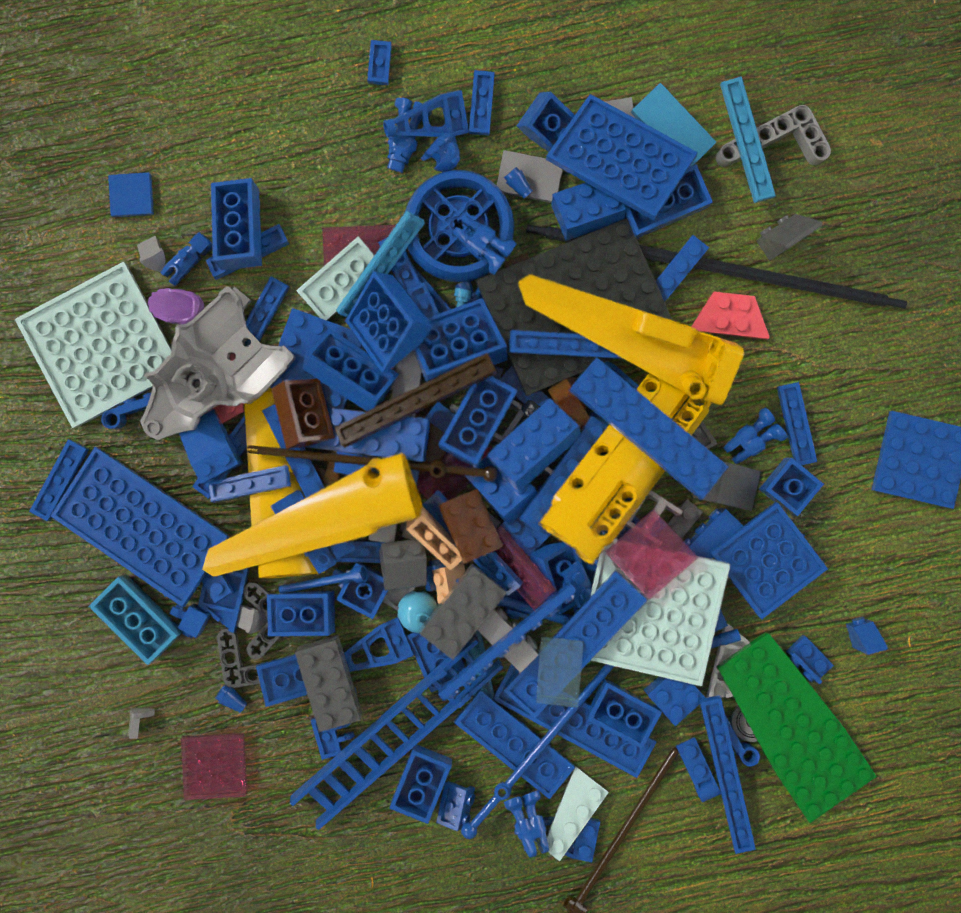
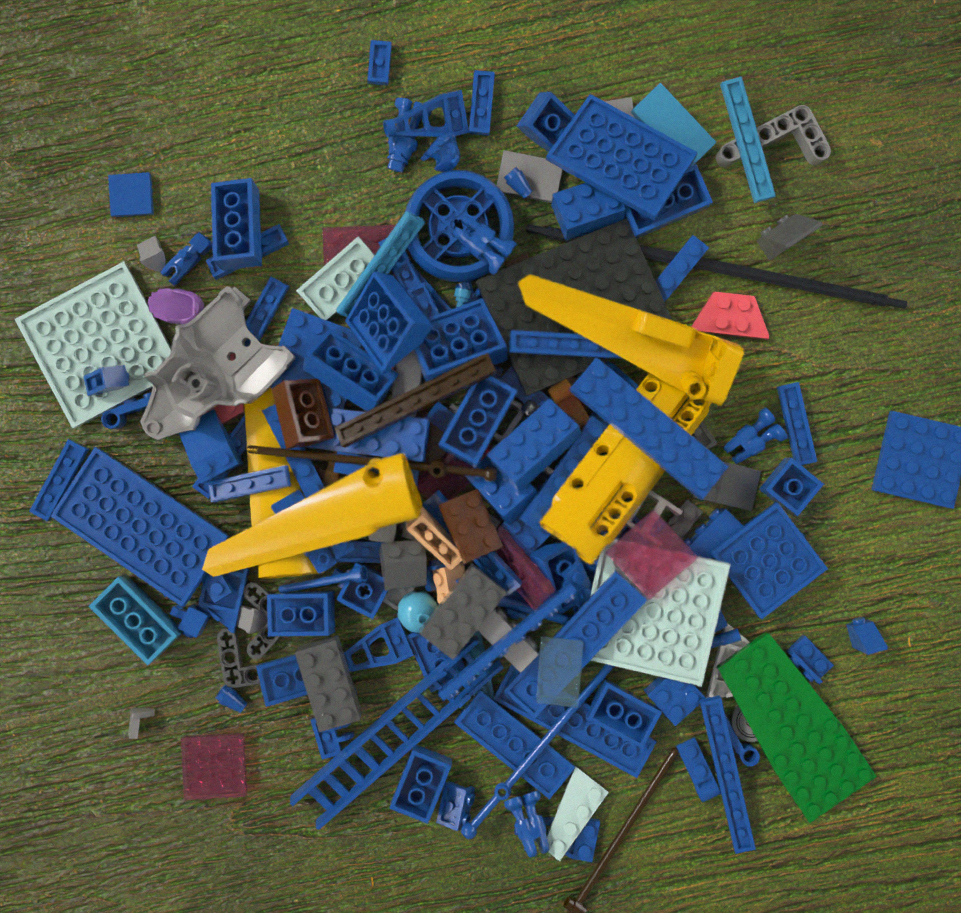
(106, 380): none -> blue slope

